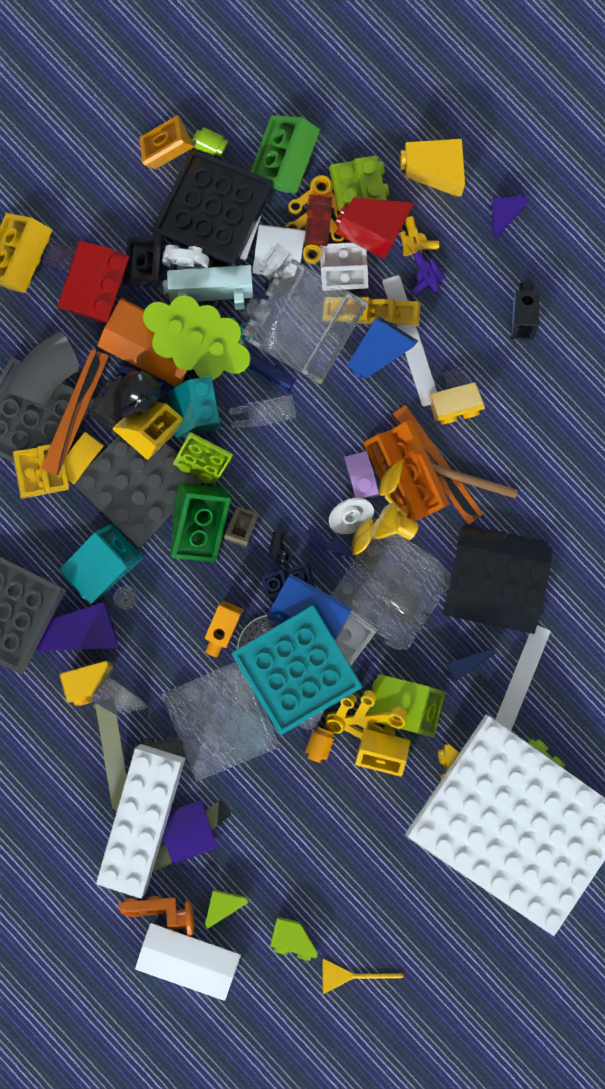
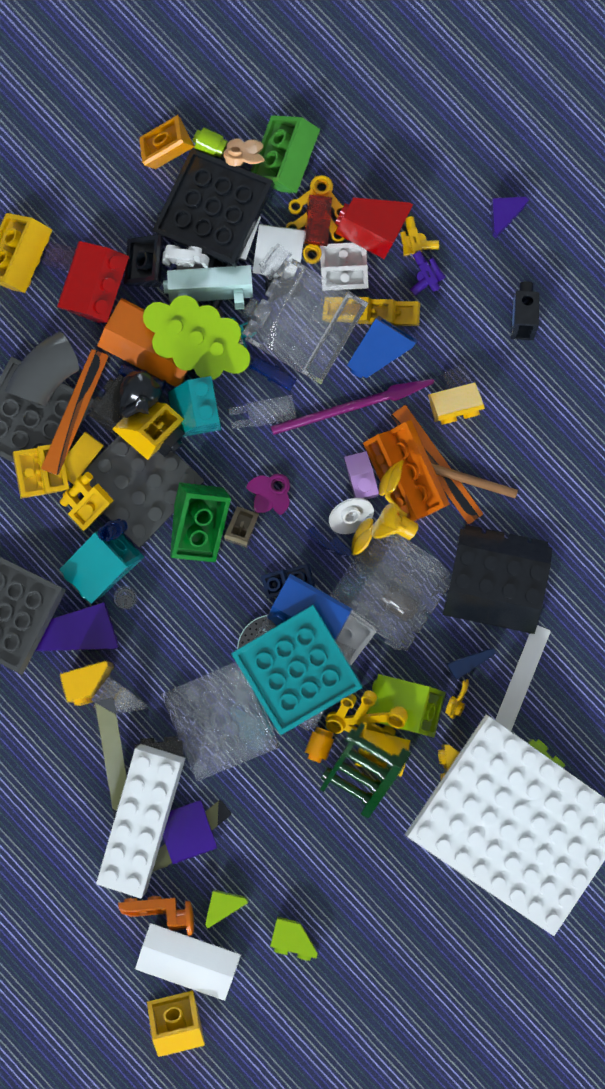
(91, 506): none -> yellow plate
(112, 530): none -> clear blue pin
(172, 442): none -> black plate
(175, 1023): none -> yellow slope
(202, 459): lime slope -> none
(225, 618): light orange torso -> none
(240, 152): none -> light nougat plate
(267, 495): none -> magenta plate
(276, 550): black arm -> none
(335, 976): yellow piece -> none
(359, 180): lime plate -> none
(385, 774): none -> dark green fence
(393, 393): none -> magenta piece
(415, 356): white sticker -> none
(435, 164): yellow slope -> none
(455, 705): none -> yellow plate

